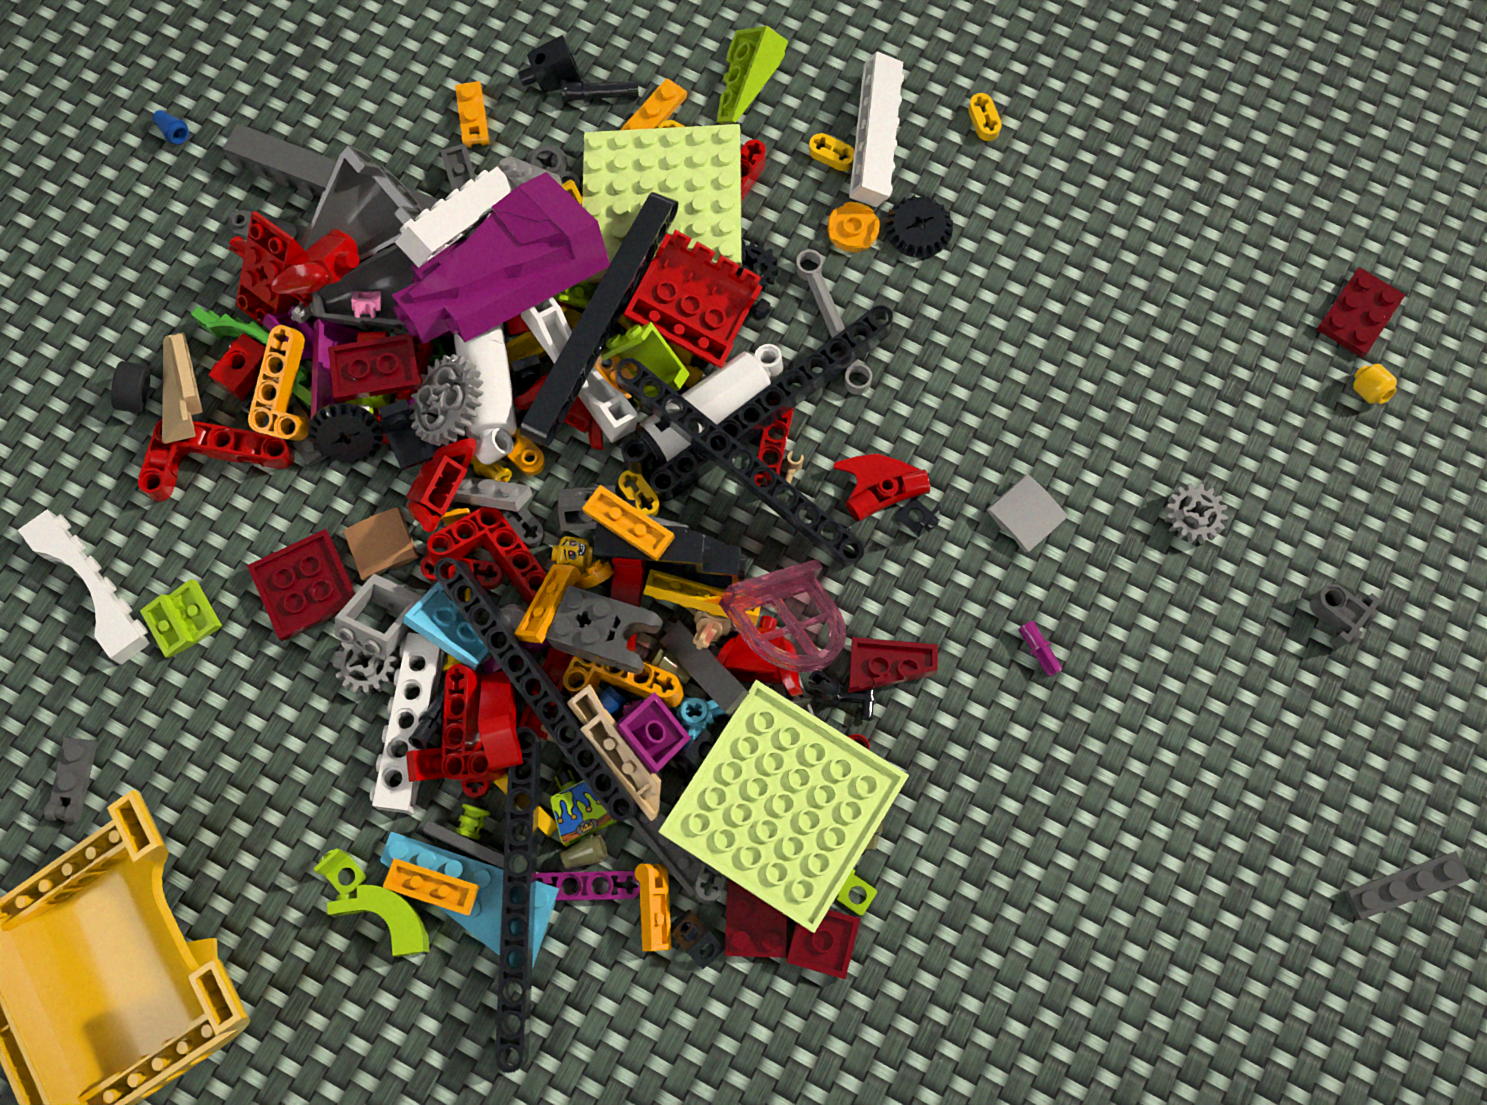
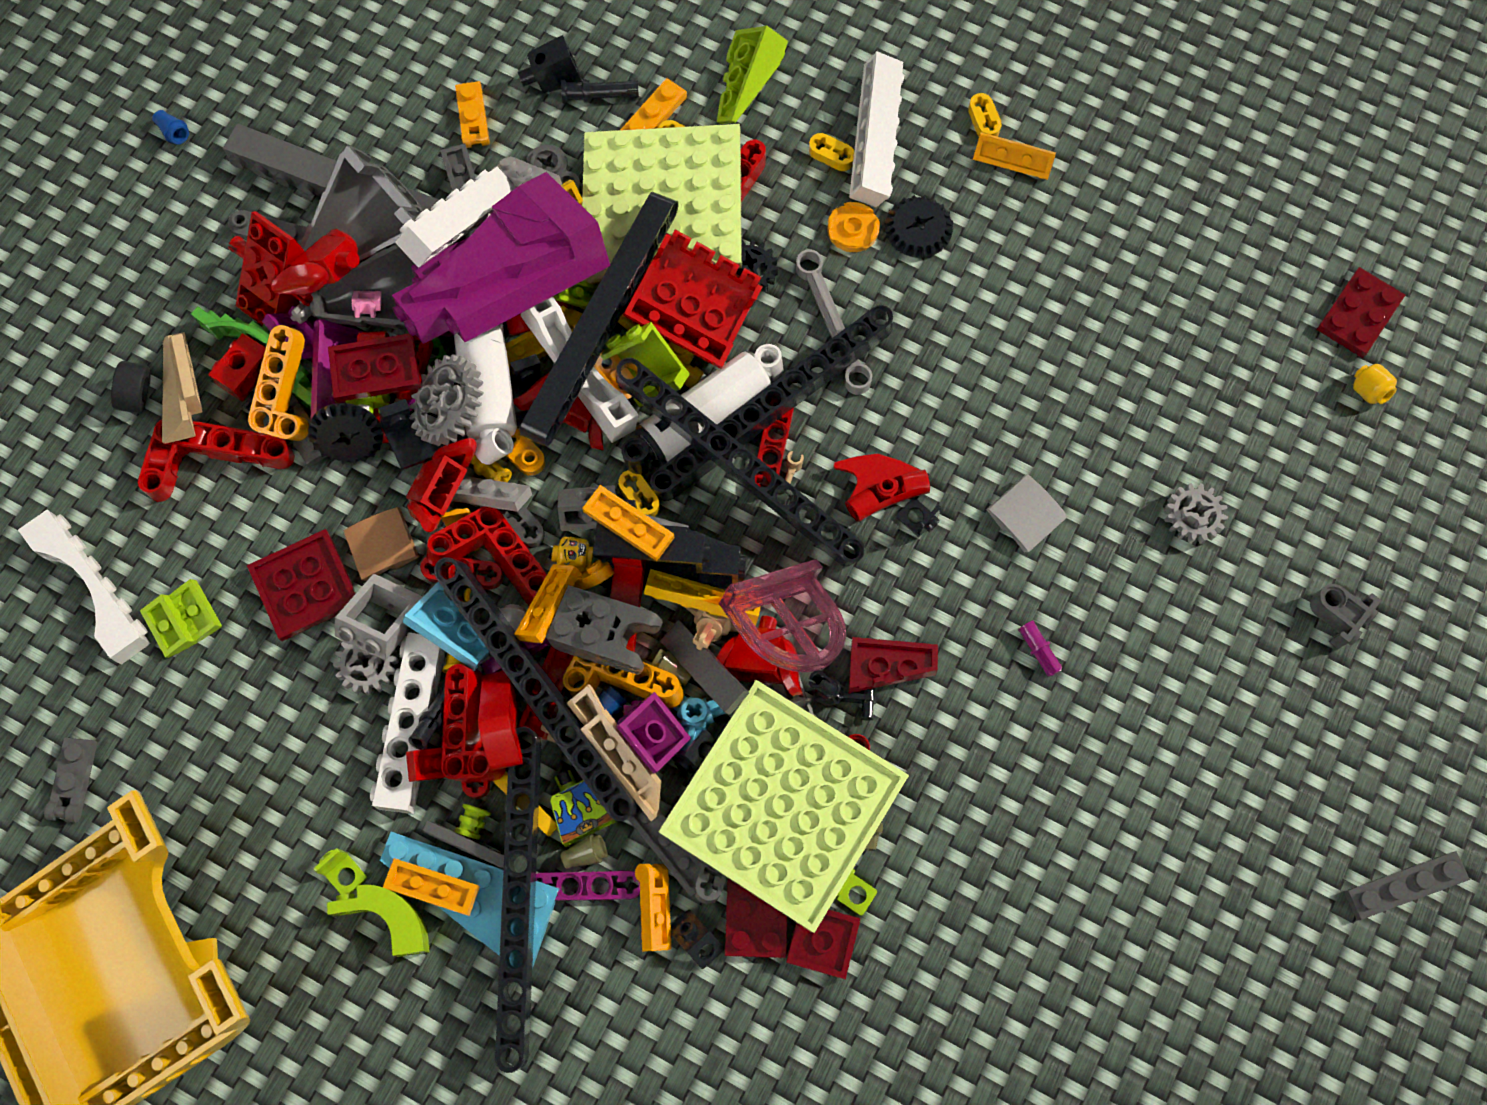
(761, 309): black hand -> none
(1014, 156): none -> light orange plate

